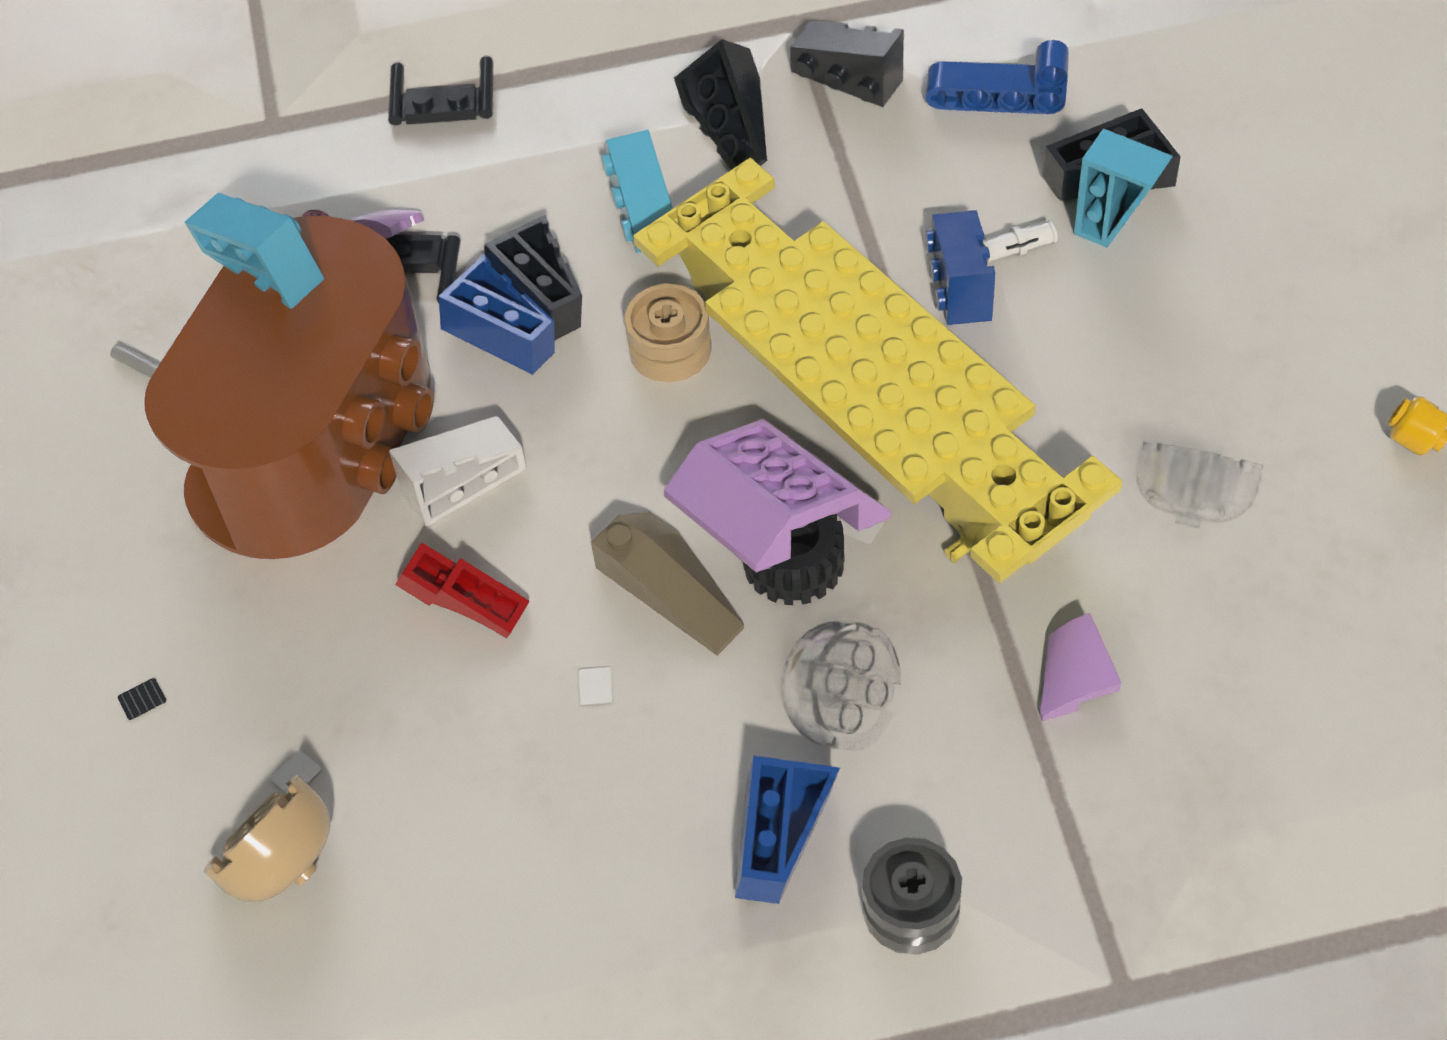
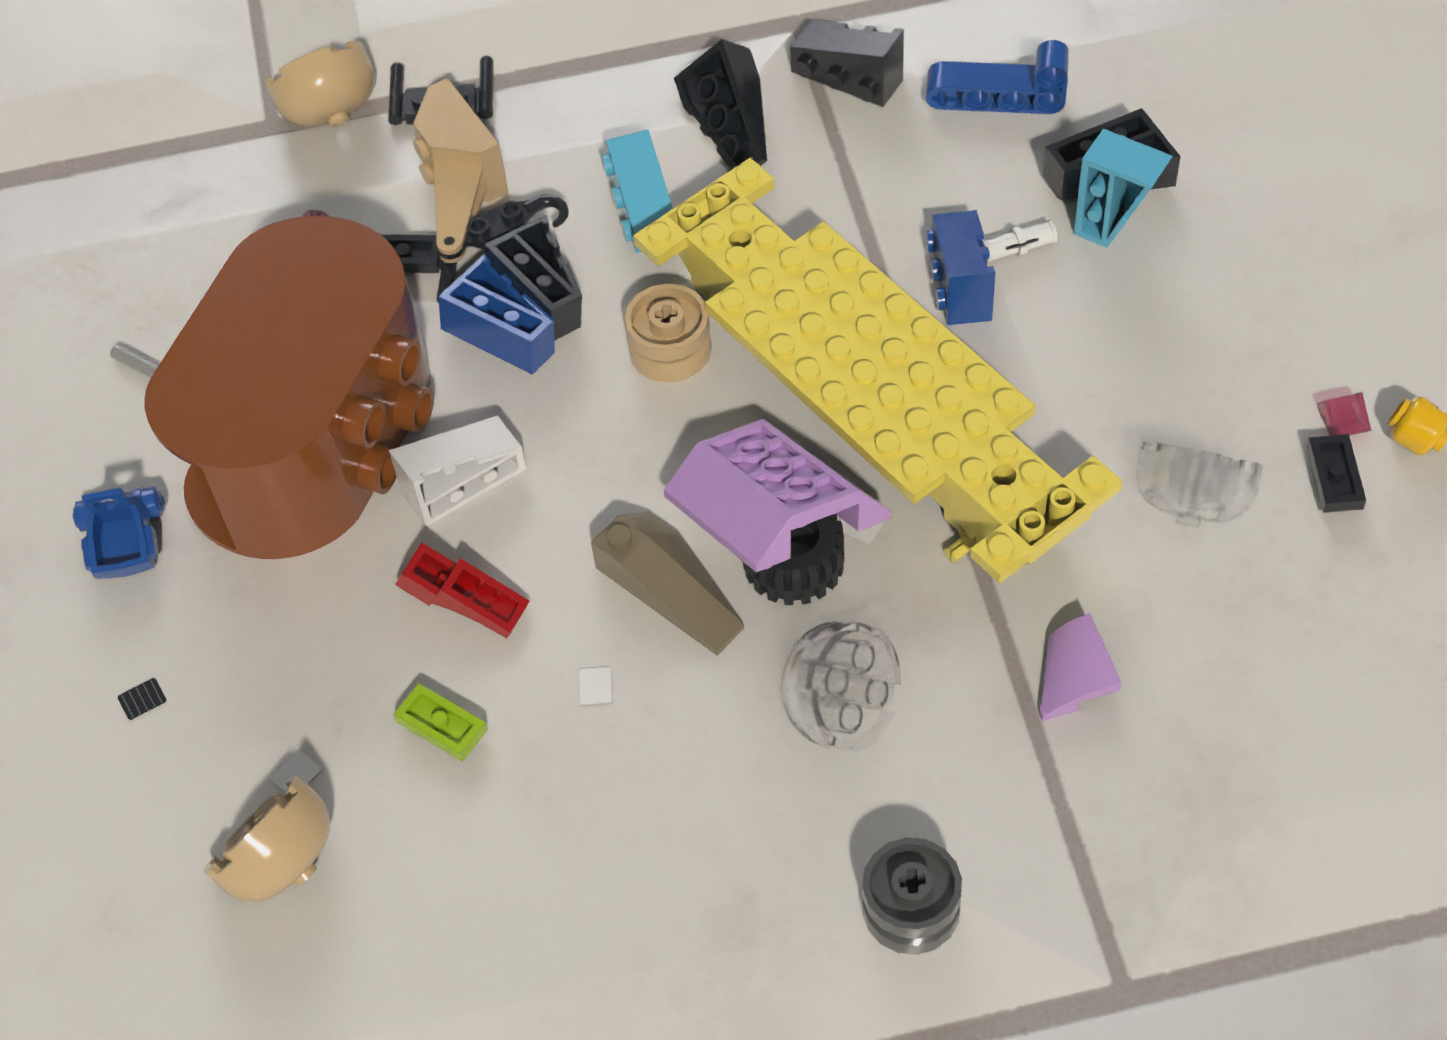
(119, 530): none -> blue piece
(258, 243): medium azure wedge -> none
(323, 86): none -> tan cylinder
(390, 222): lavender slope -> none
(440, 722): none -> lime plate
(465, 171): none -> tan slope
(777, 823): blue wedge -> none
(1336, 473): none -> black plate
(1345, 415): none -> clear pink slope

